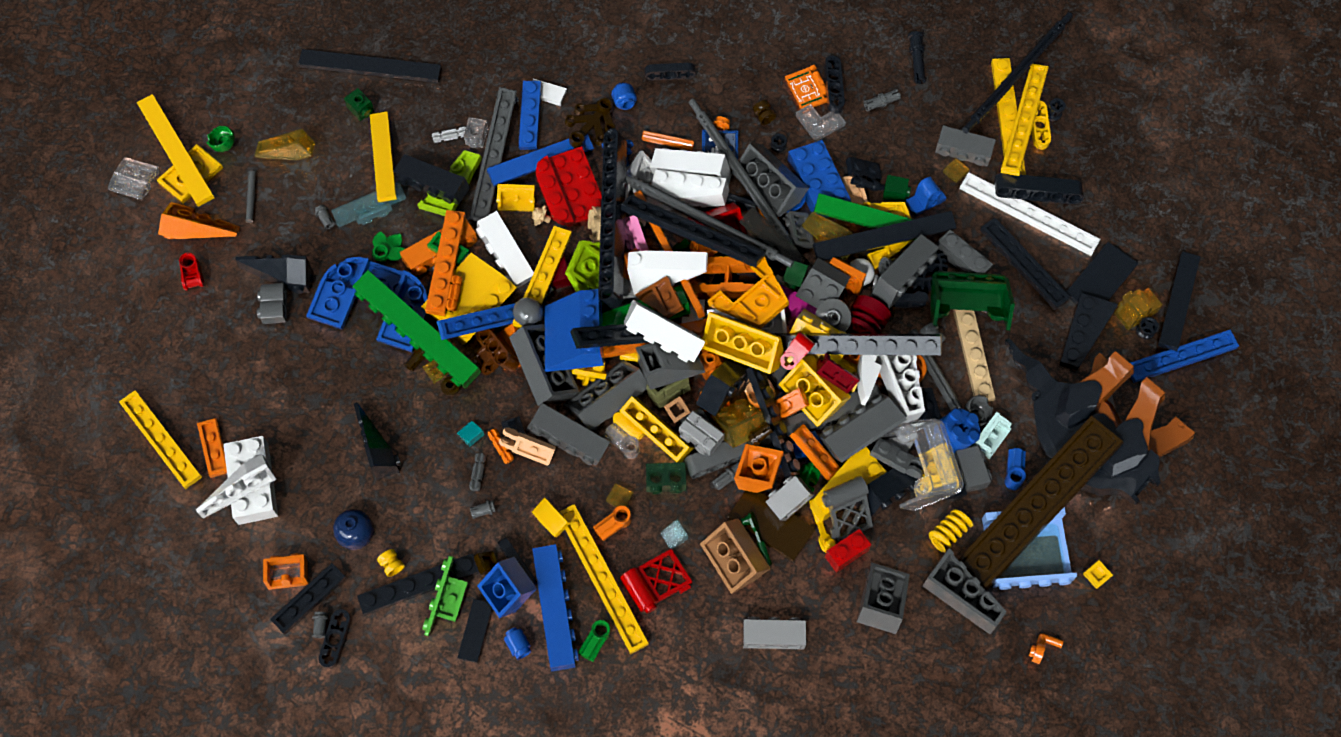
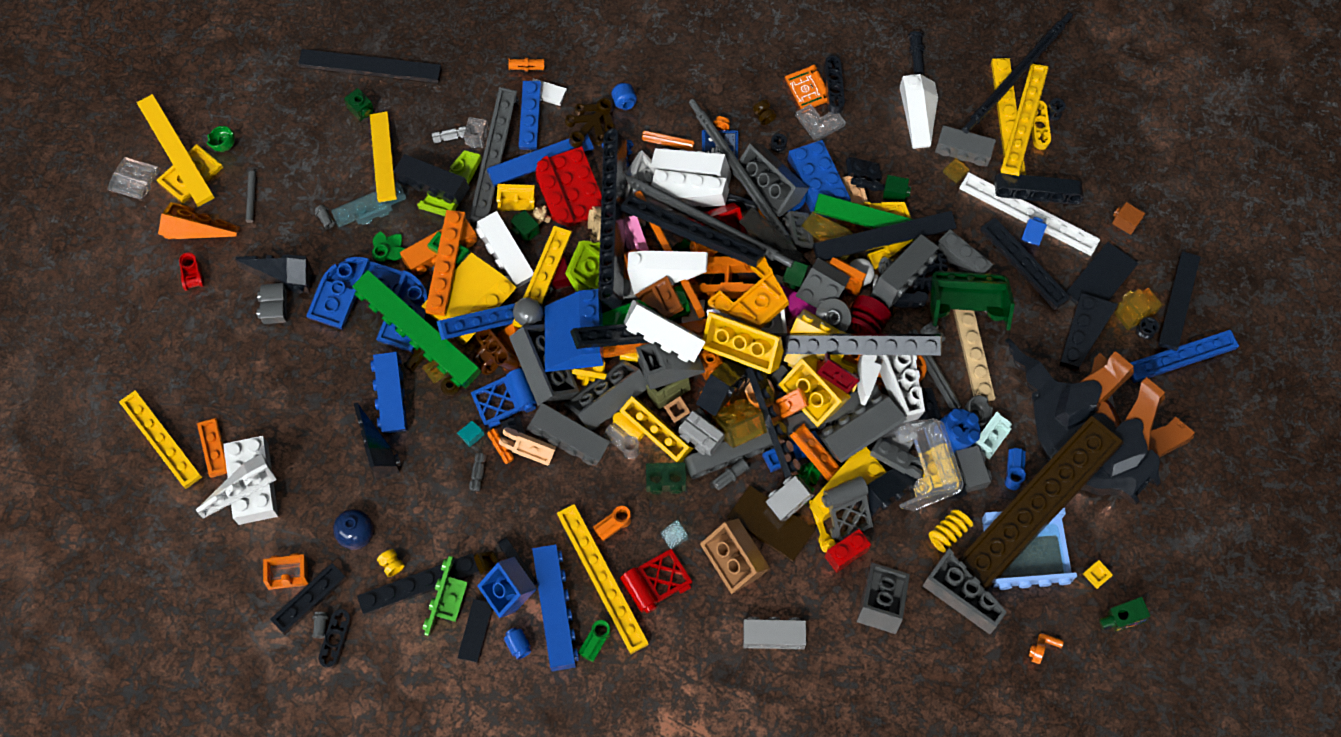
(289, 146): clear yellow slope -> none
(389, 392): none -> blue wedge
(454, 291): orange axle -> none
(483, 509): dark grey pin -> none
(519, 393): none -> blue piece
(524, 226): none -> dark green brick
(526, 64): none -> orange pin
(550, 517): yellow slope -> none
(619, 496): clear yellow tile -> none
(662, 71): black beam -> none
(750, 519): dark green piece -> none
(757, 468): orange slope -> none
(759, 434): dark brown pin -> none
(798, 349): piece -> none
(881, 100): dark grey pin -> none
(920, 106): none -> white wedge
(926, 197): blue tile -> none
(1034, 231): none -> blue brick
(1127, 218): none -> dark orange brick
(1133, 612): none -> dark green torso

